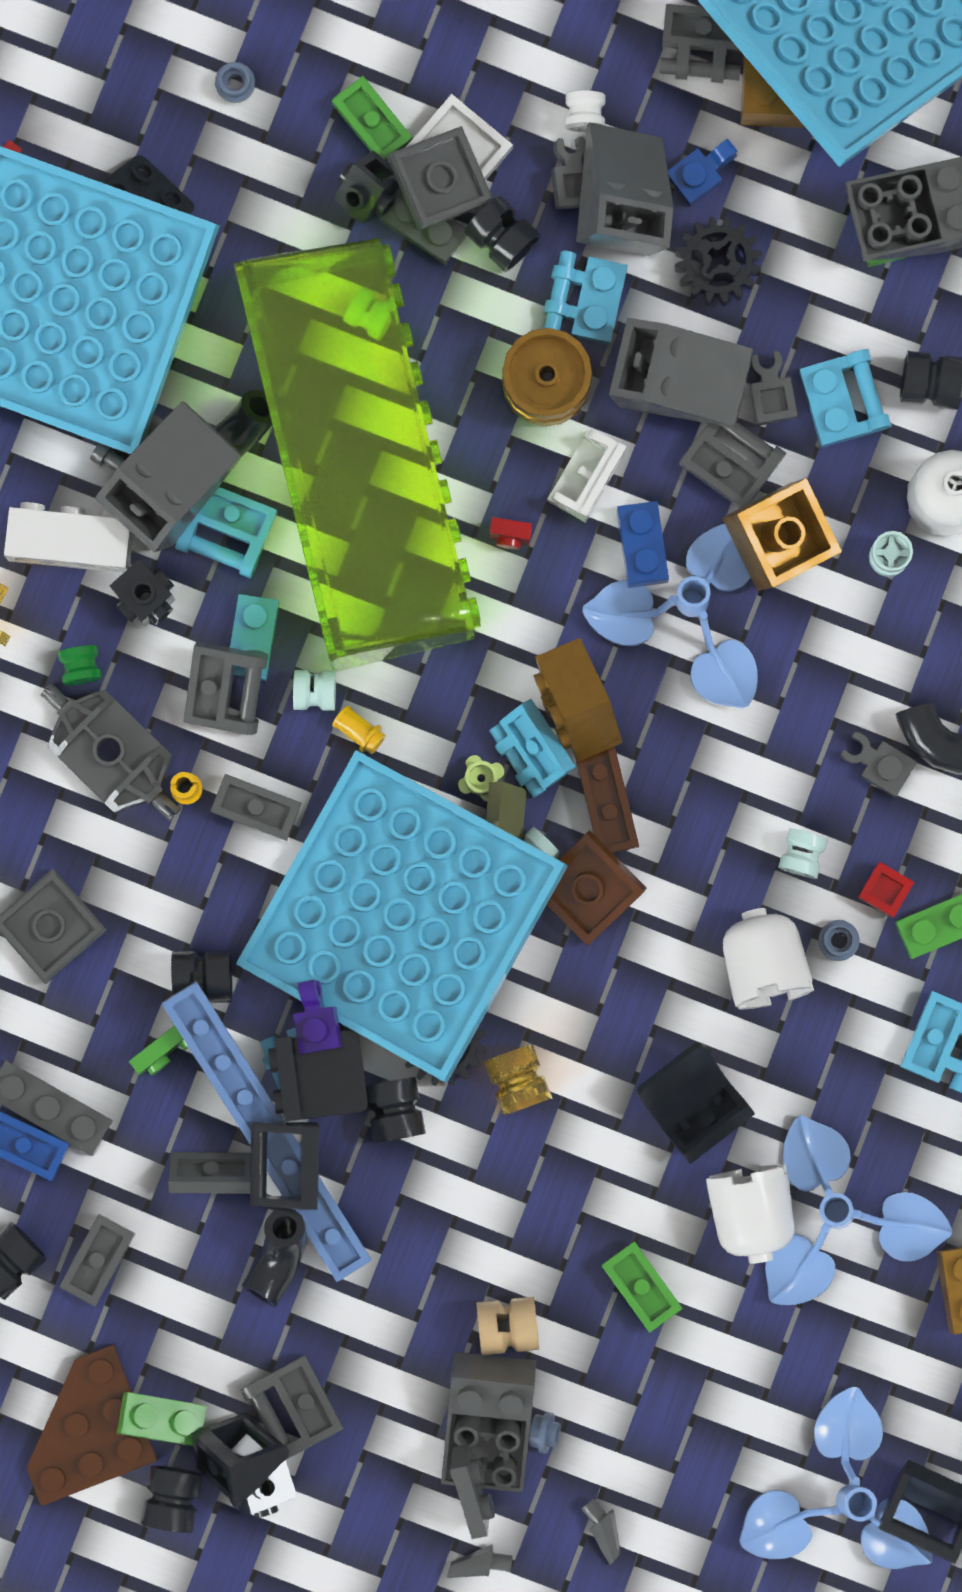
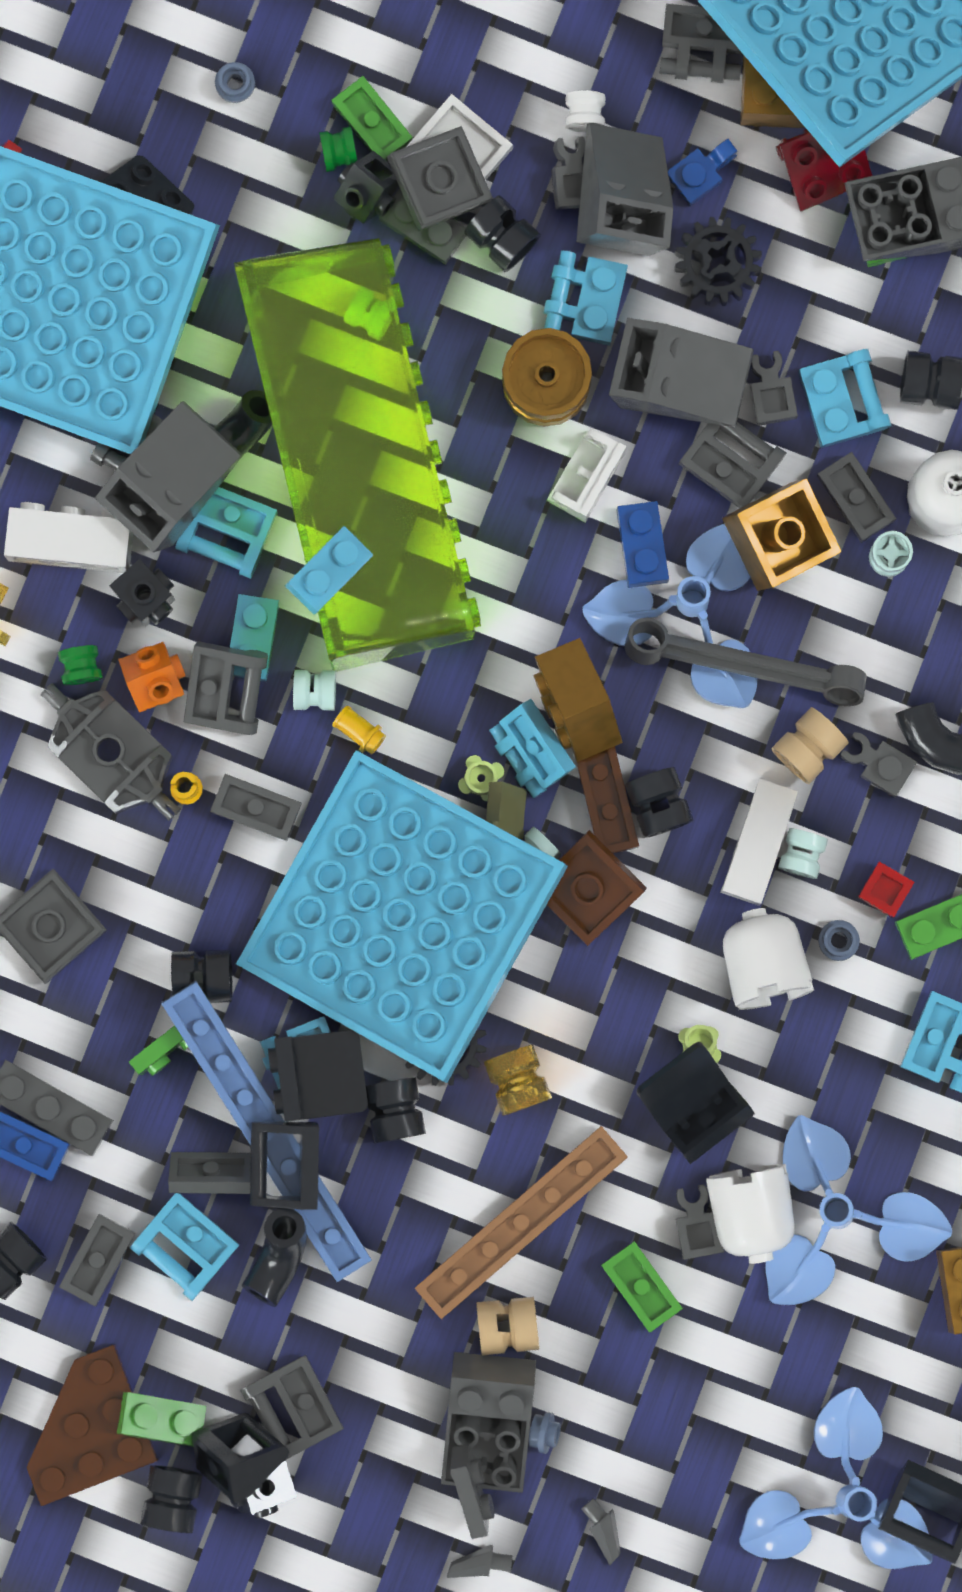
(153, 676): none -> orange brick
(191, 1233): none -> medium azure plate
(318, 1026): dark purple plate -> none
(329, 570): none -> medium azure plate
(338, 148): none -> green wheel
(510, 533): red plate -> none
(521, 1222): none -> medium nougat plate
(654, 789): none -> black wheel
(698, 1229): none -> dark grey plate
(700, 1033): none -> yellowish green plate
(759, 842): none -> white slope
(811, 744): none -> tan wheel
(815, 173): none -> dark red hinge
(839, 684): none -> dark grey piece
(856, 497): none -> dark grey plate

